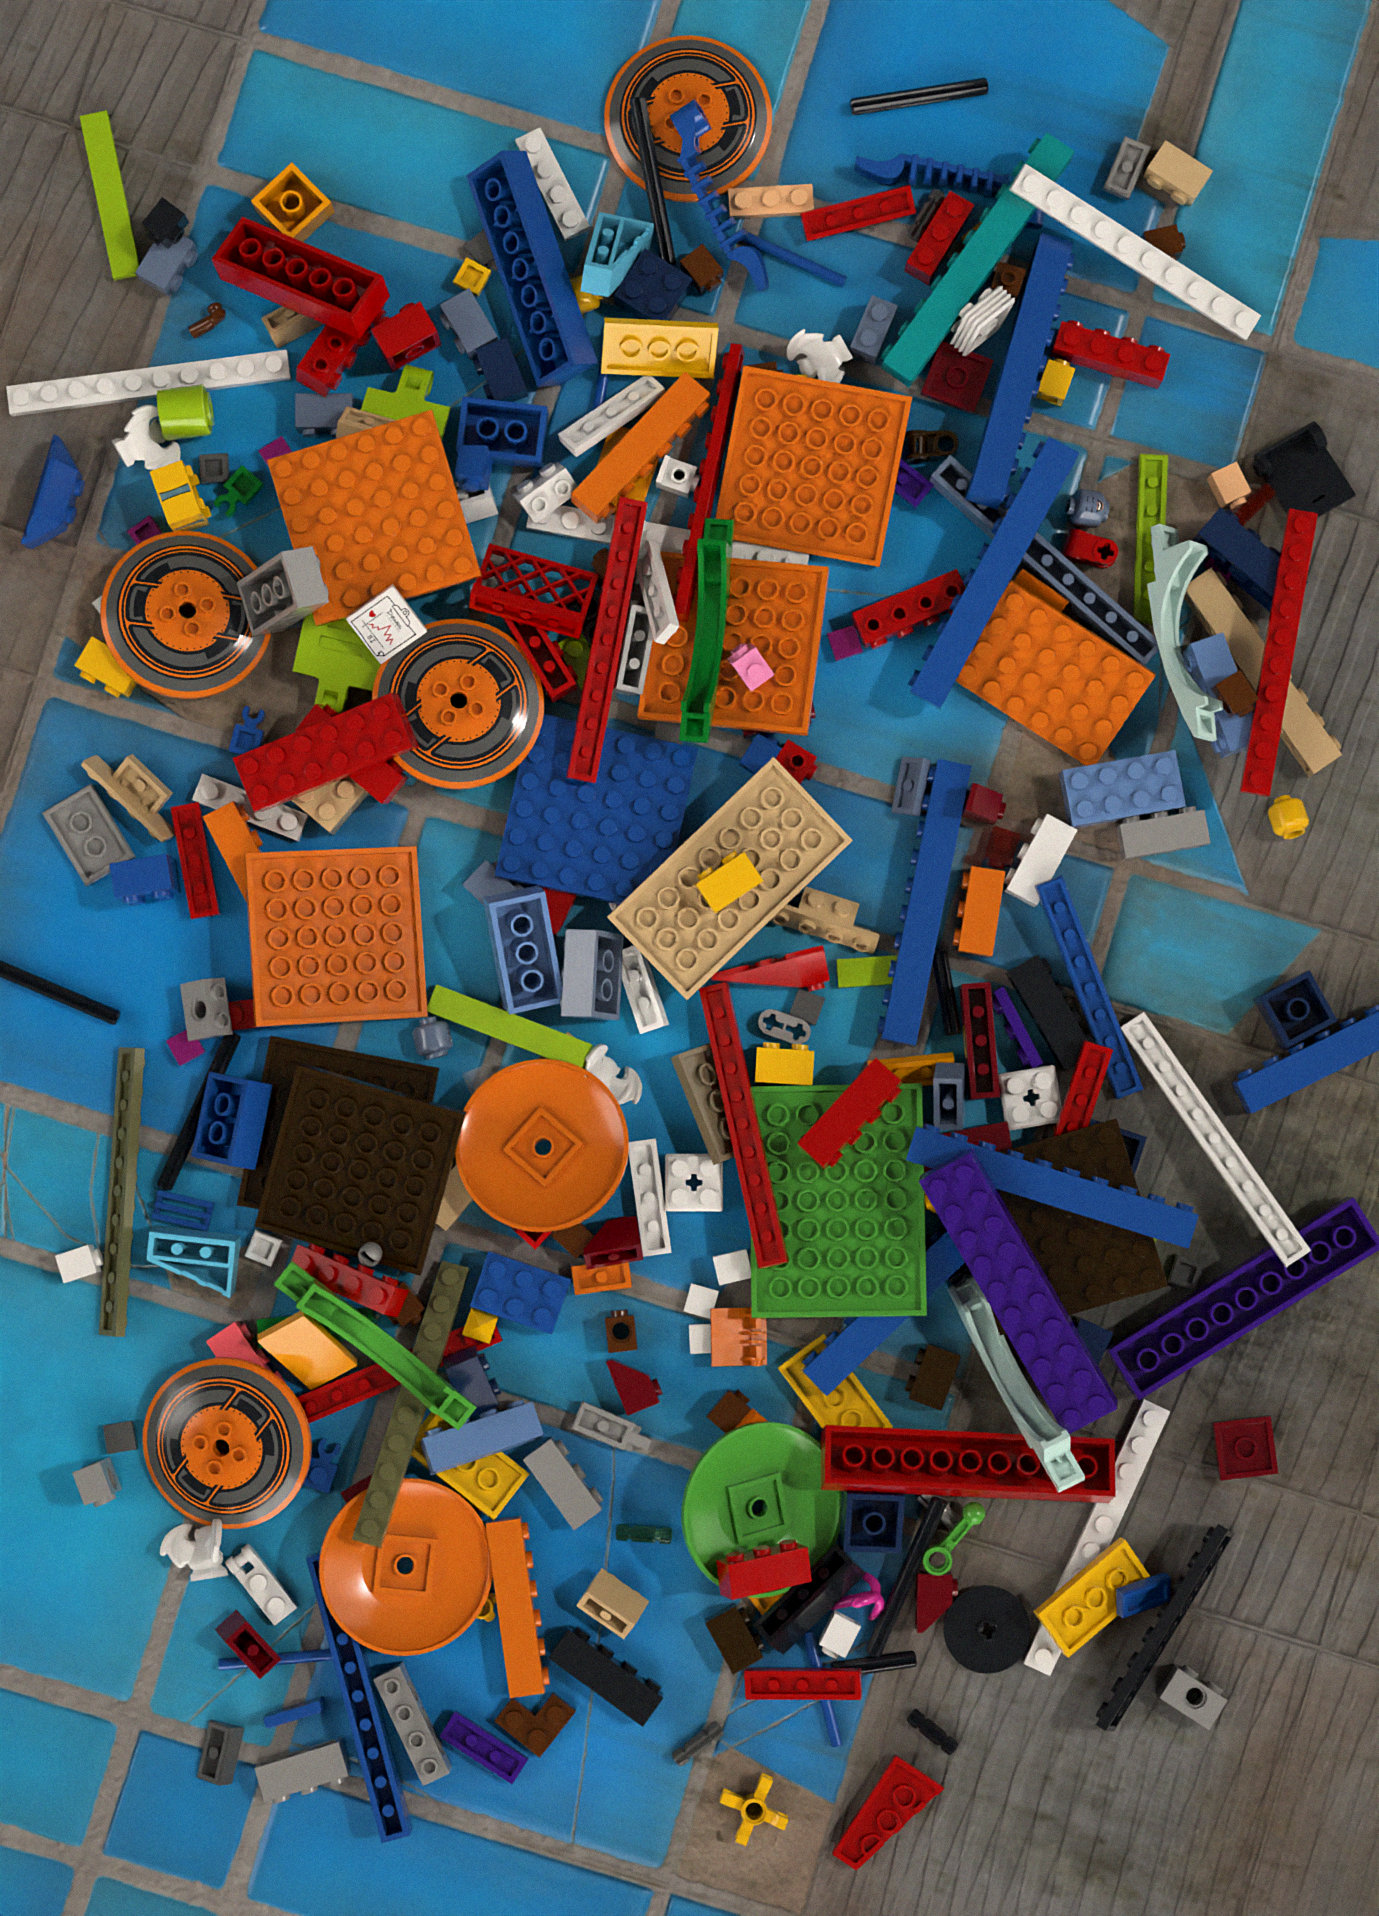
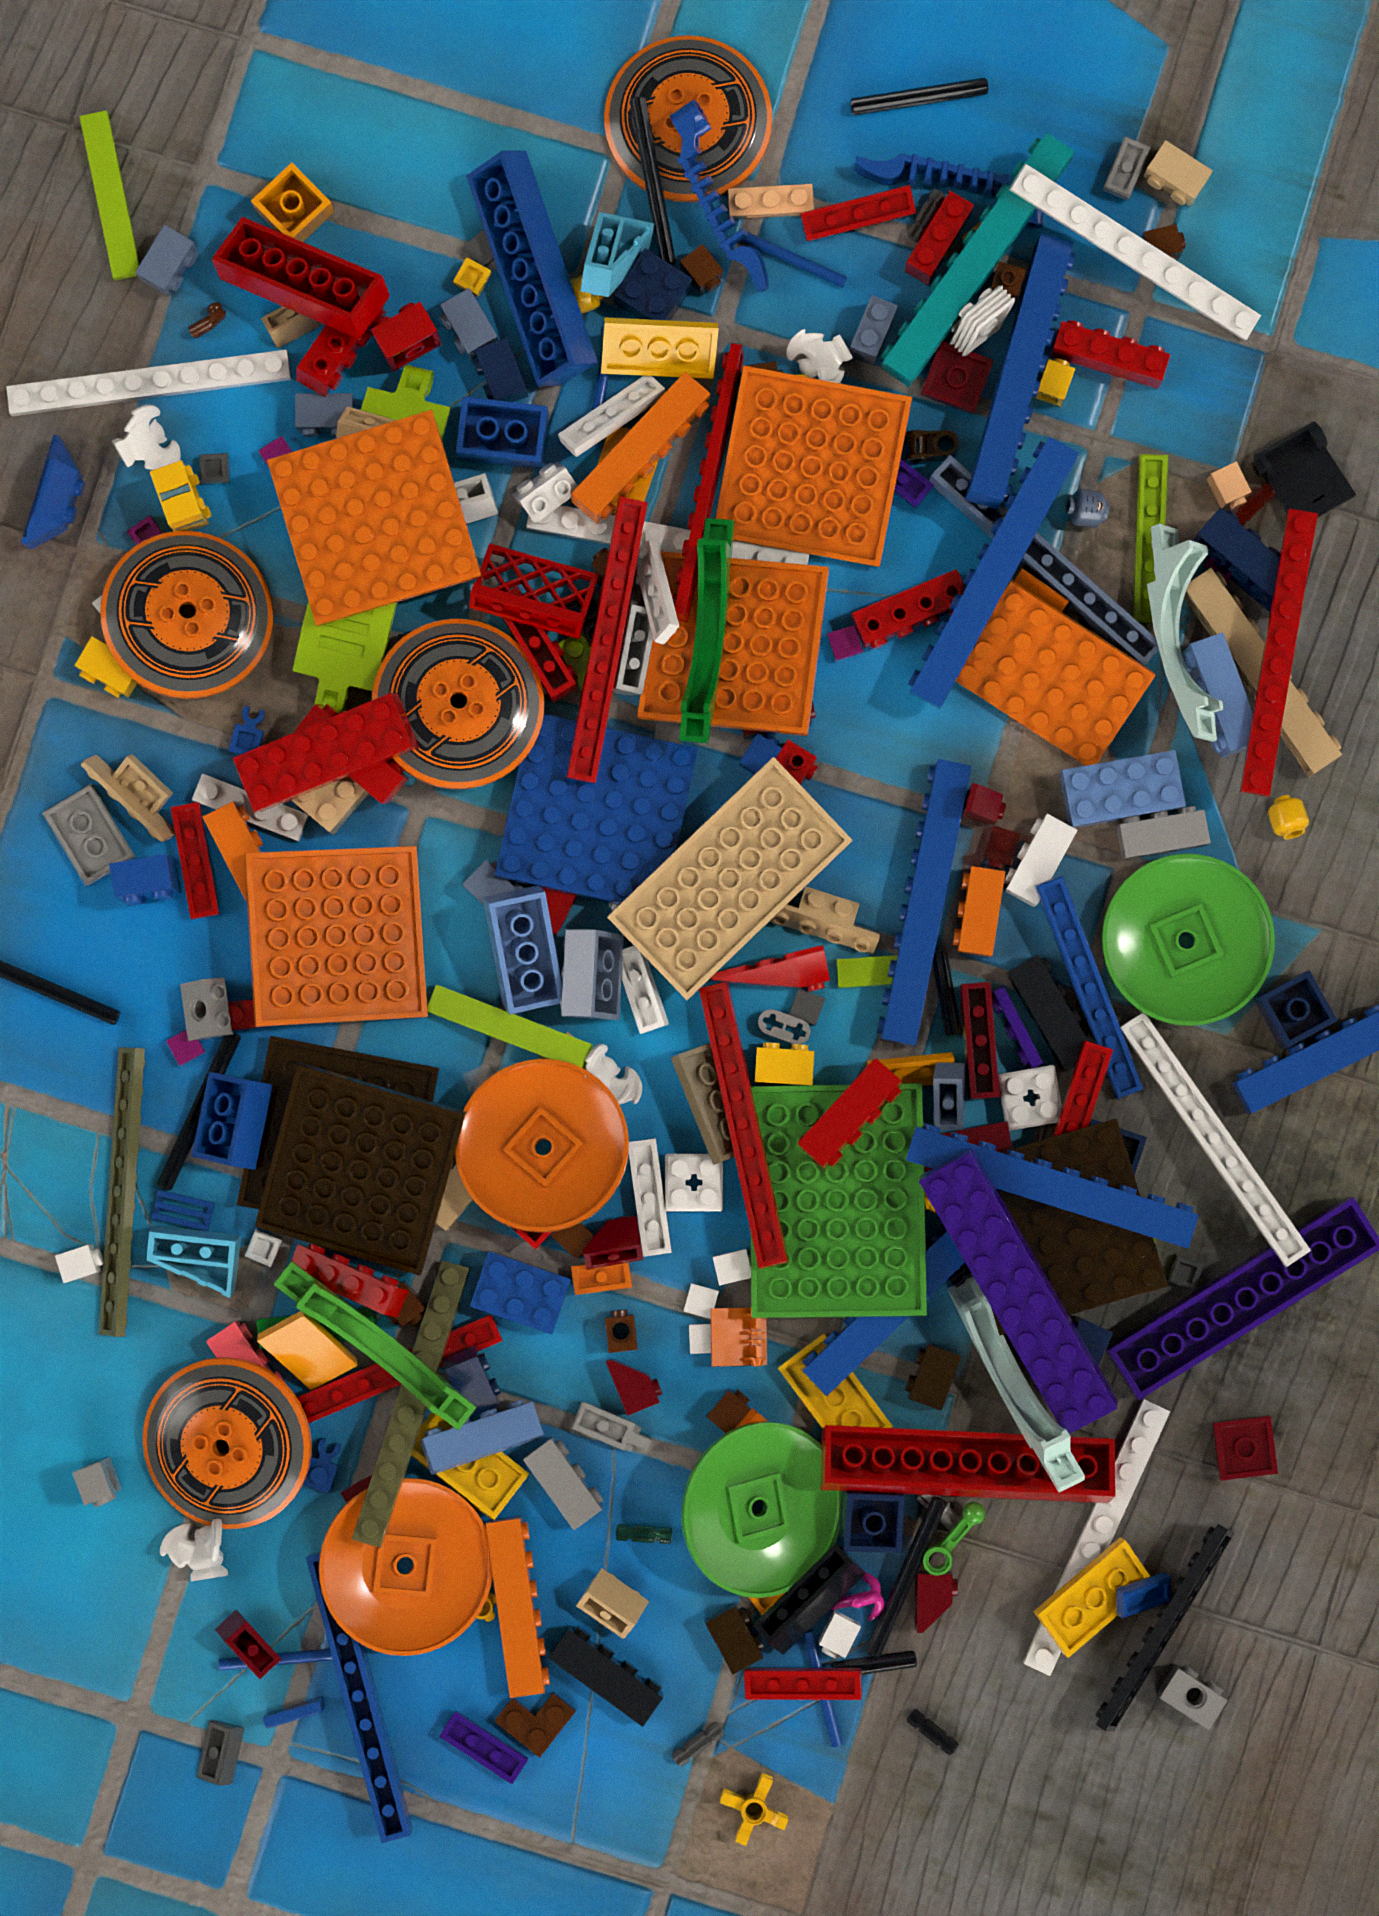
(120, 1437): dark grey tile -> none
(165, 224): black brick -> none
(185, 412): lime piece -> none
(241, 487): green plate -> none
(262, 1585): white plate -> none
(283, 591): light grey brick -> none
(303, 1770): light grey brick -> none
(373, 1251): light grey hinge -> none
(386, 624): white tile -> none
(412, 1723): light grey brick -> none
(432, 1038): sand blue head -> none
(473, 467): blue brick -> none
(480, 1325): yellow slope -> none
(553, 185): white plate -> none
(667, 482): white brick -> none
(728, 881): yellow brick -> none
(750, 665): bright pink bracket -> none
(763, 1569): red brick -> none
(889, 1806): red wing -> none
(911, 786): sand blue plate -> none
(973, 1648): black piece -> none
(1085, 548): red piece -> none
(1228, 929): none -> bright green dish
(1235, 694): reddish brown brick -> none

